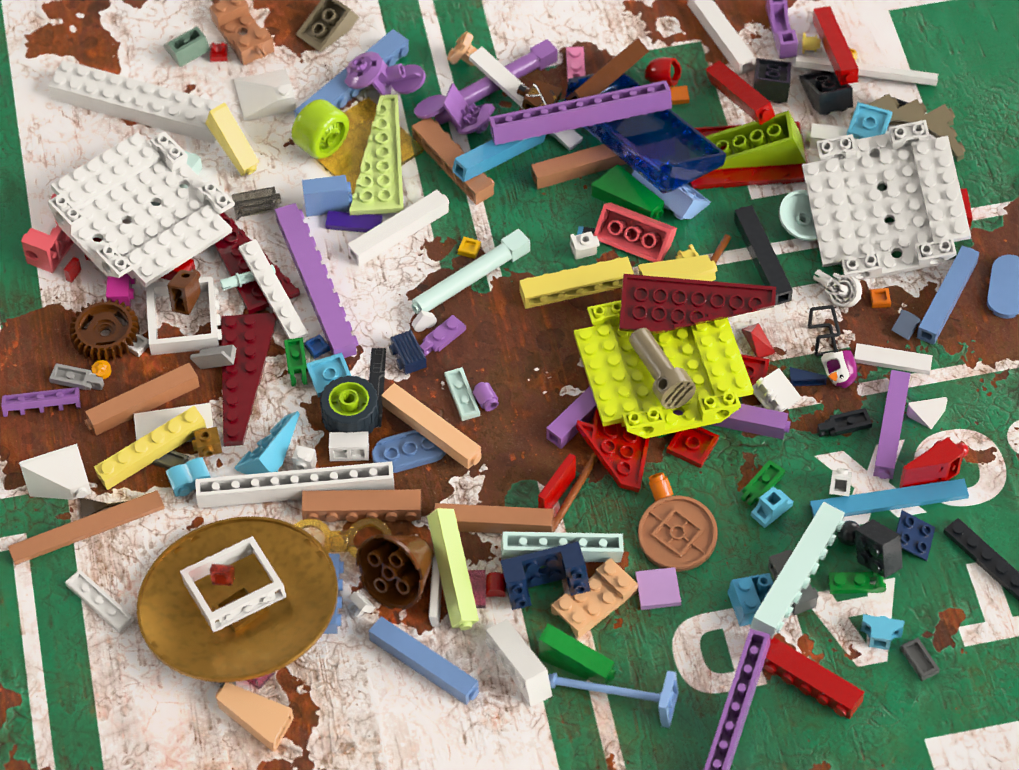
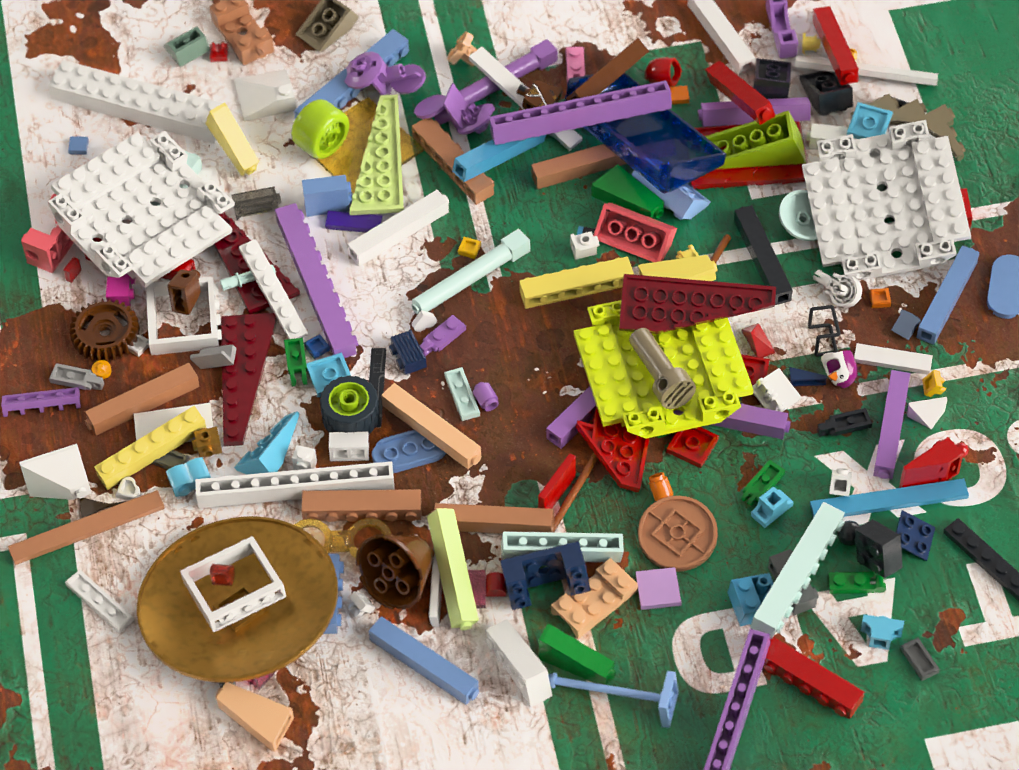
(78, 145): none -> medium blue tile
(128, 489): none -> white tile
(730, 114): none -> medium lavender brick
(933, 384): none -> yellow tile

